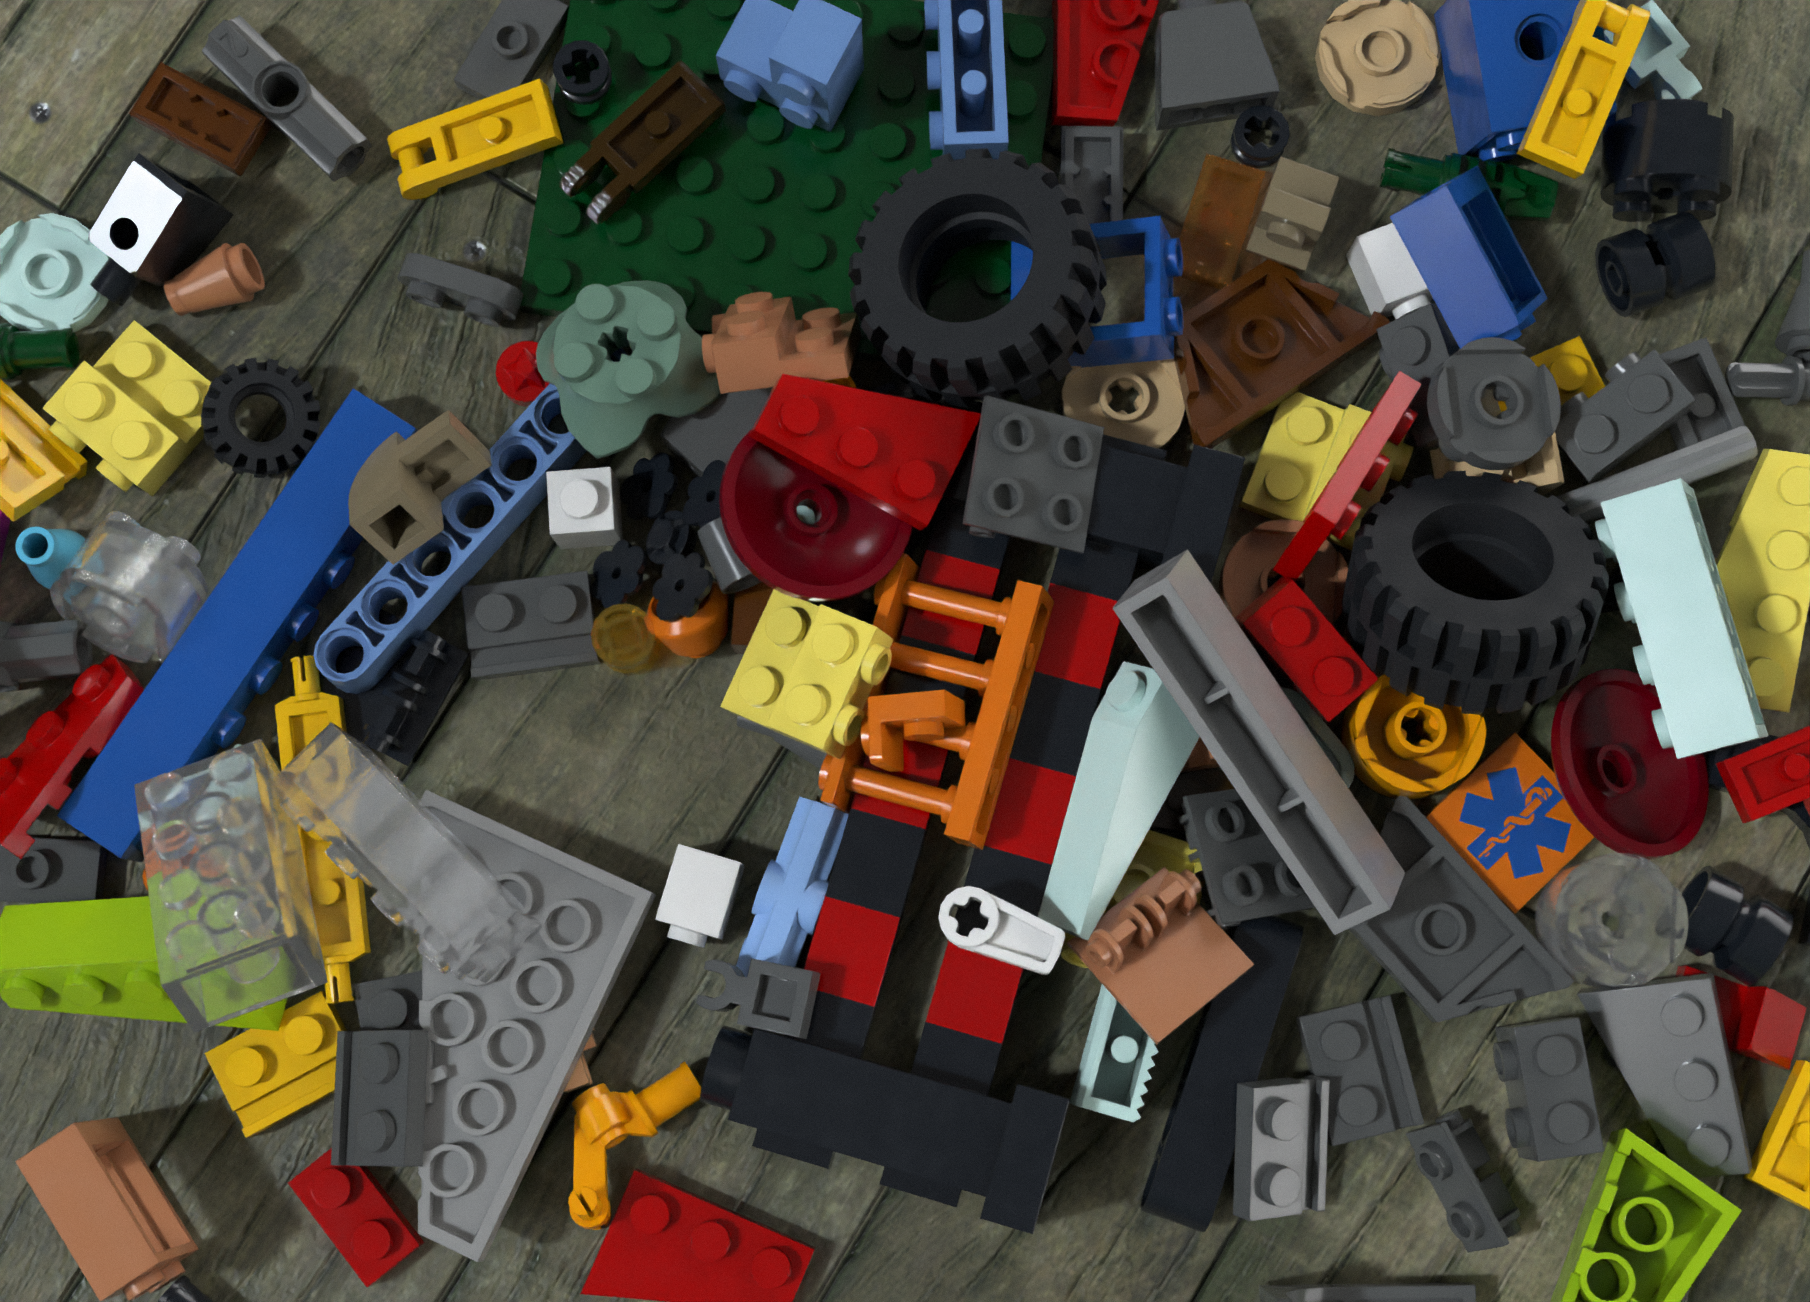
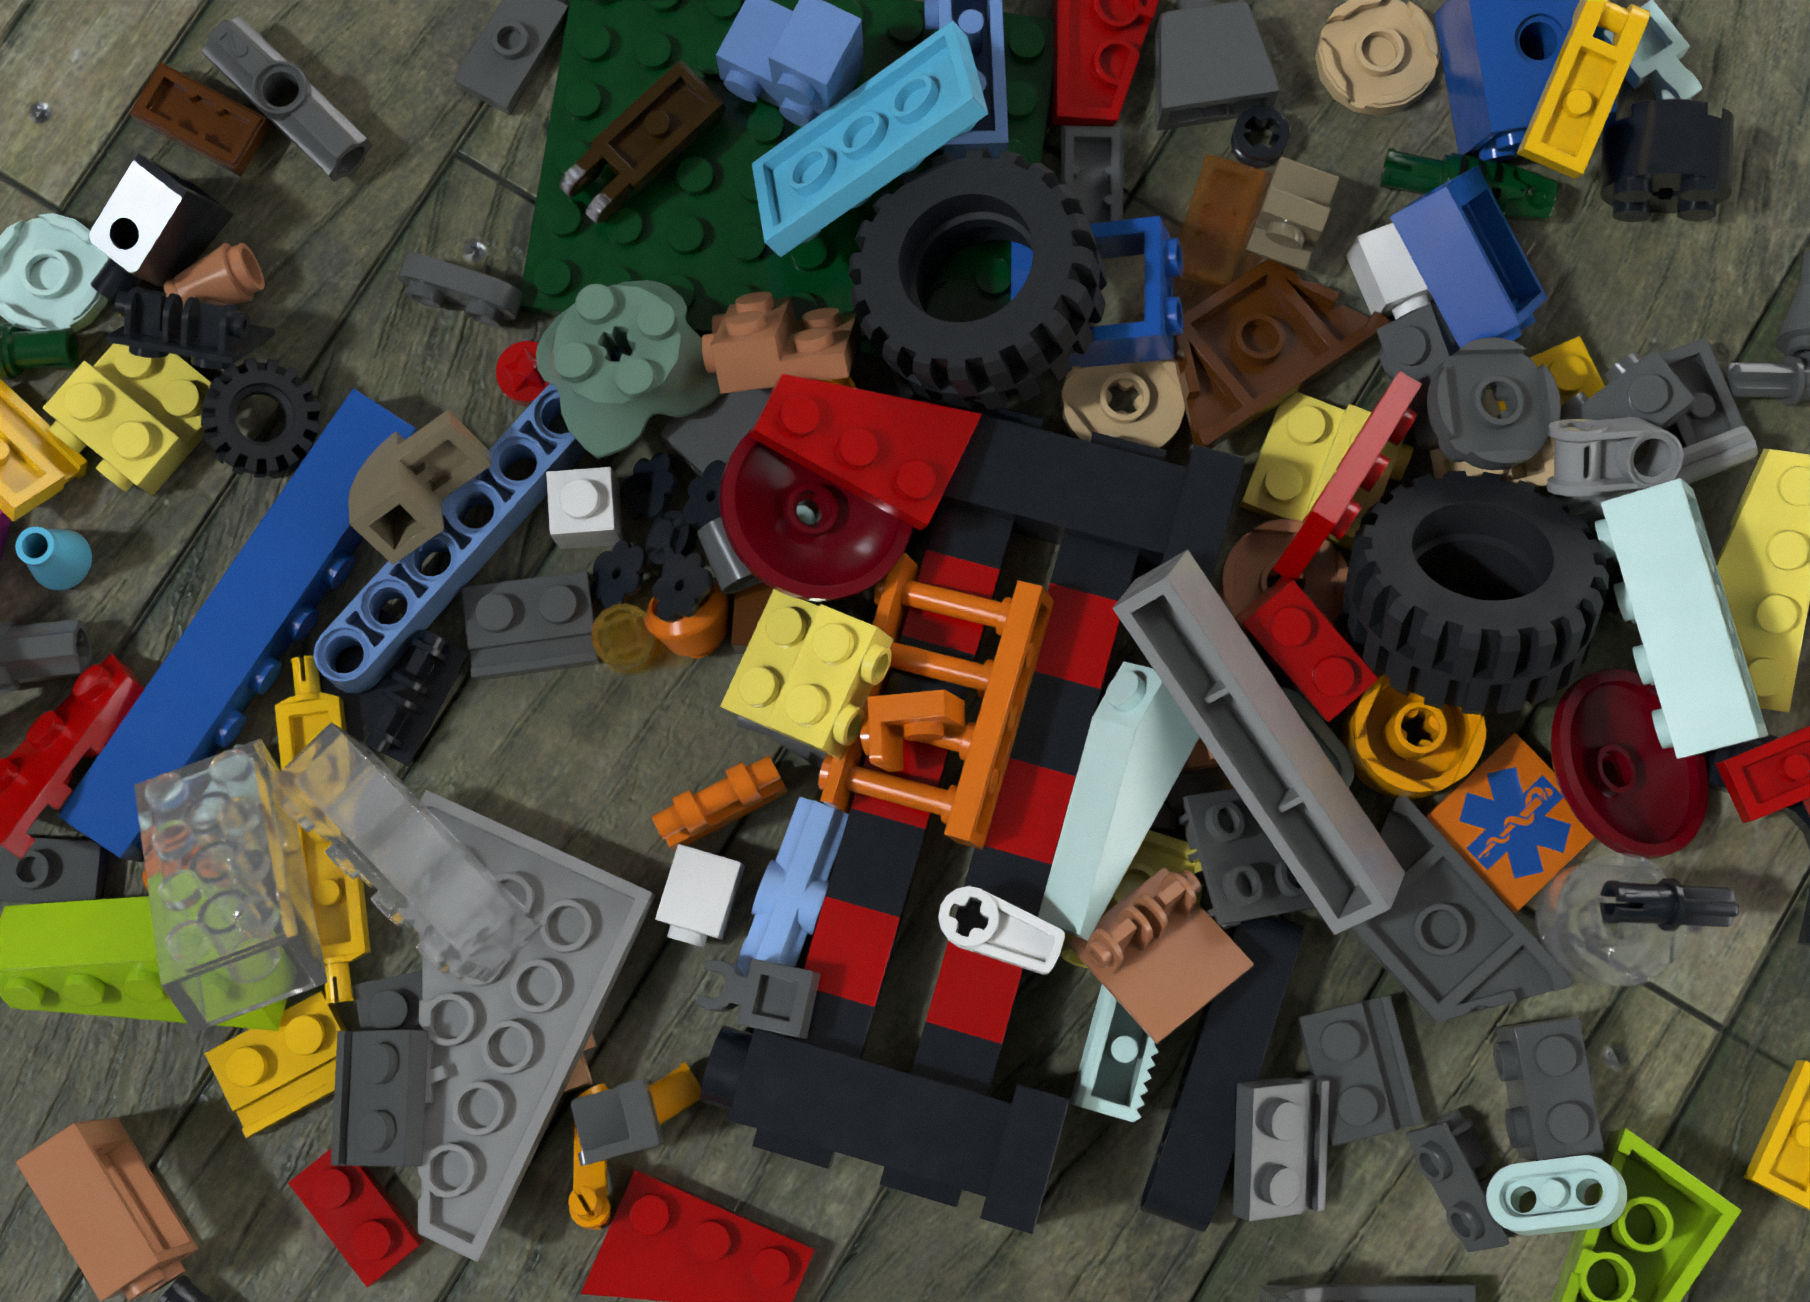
(131, 588): clear brick -> none
(204, 330): none -> black hinge
(475, 138): yellow plate -> none
(565, 66): black bush -> none
(616, 1122): none -> dark grey panel
(720, 803): none -> orange plate
(868, 139): none -> medium azure plate
(1032, 475): dark grey hinge -> none
(1559, 1195): none -> light aqua plate
(1600, 455): none -> light grey piece
(1664, 261): black wheel -> none
(1668, 904): none -> black axle
(1679, 1067): dark grey wing -> none
(1737, 930): black wheel -> none
(1757, 1020): red slope -> none

